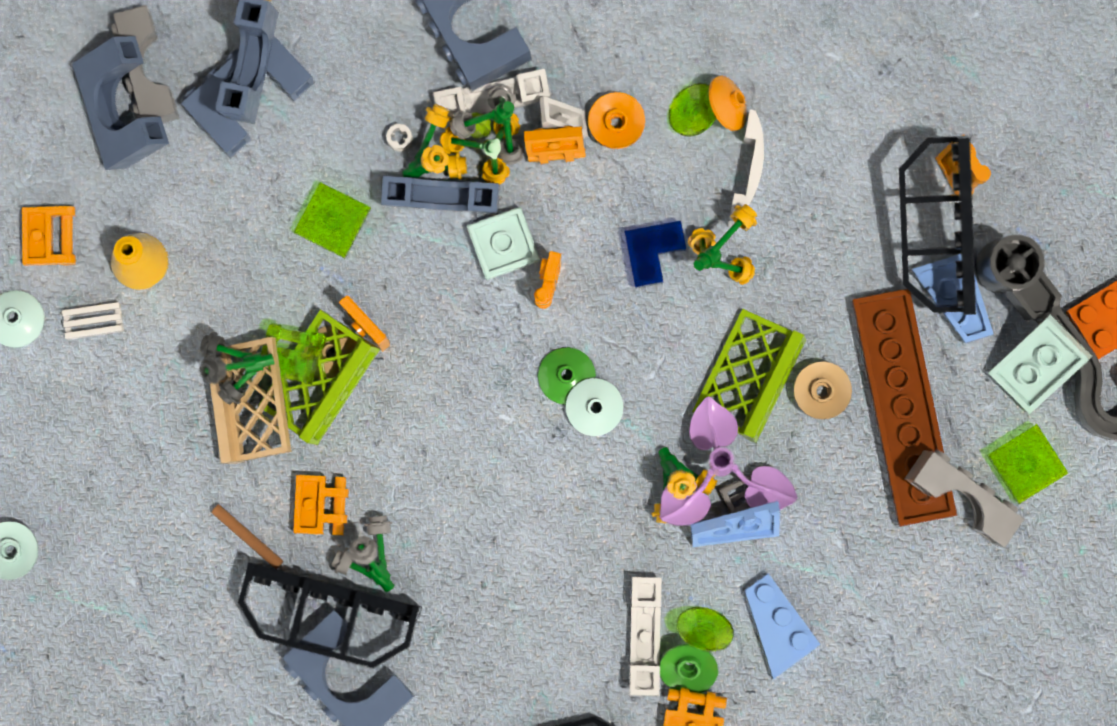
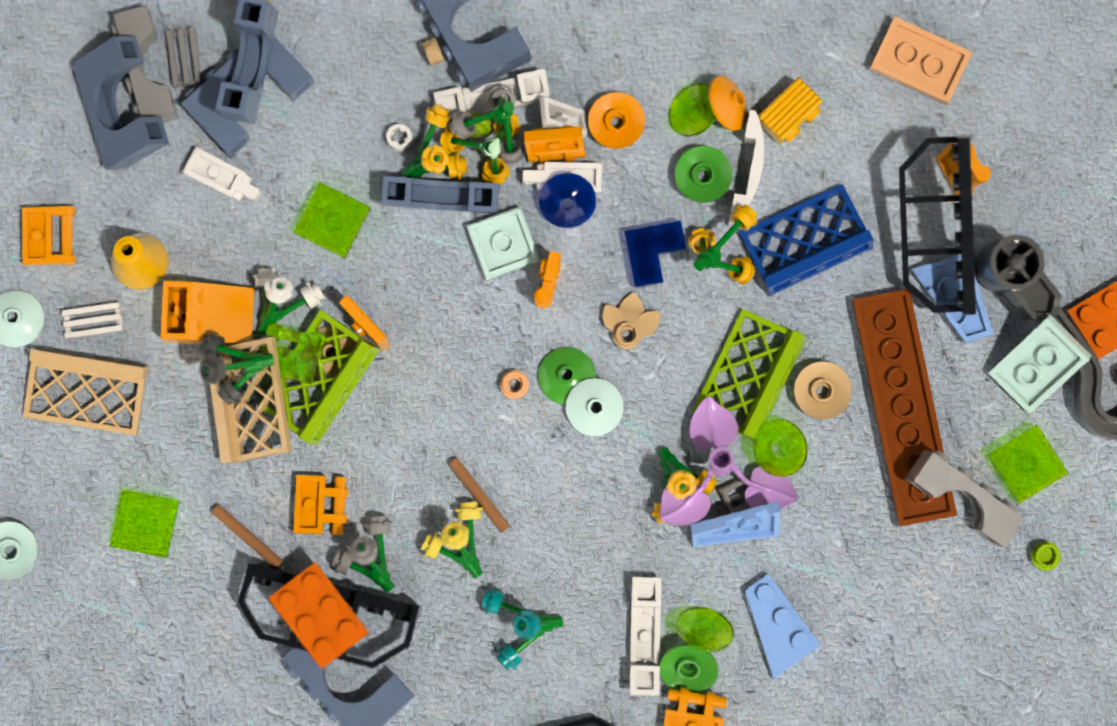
(90, 366): none -> tan fence
(144, 523): none -> clear neon green plate
(181, 34): none -> light grey tile
(199, 308): none -> light orange slope
(220, 176): none -> white hinge
(278, 291): none -> white plant
(318, 615): none -> orange plate
(432, 51): none -> tan axle
(456, 537): none -> light yellow plant
(479, 495): none -> medium nougat bar
(514, 375): none -> light nougat plate
(526, 625): none -> teal plant
(545, 171): none -> white hinge
(567, 187): none -> clear blue dish
(632, 318): none -> tan plate
(703, 160): none -> bright green dish
(790, 111): none -> yellow brick
(791, 447): none -> clear neon green dish
(815, 262): none -> blue fence
(921, 60): none -> light nougat plate
(1045, 556): none -> lime plate

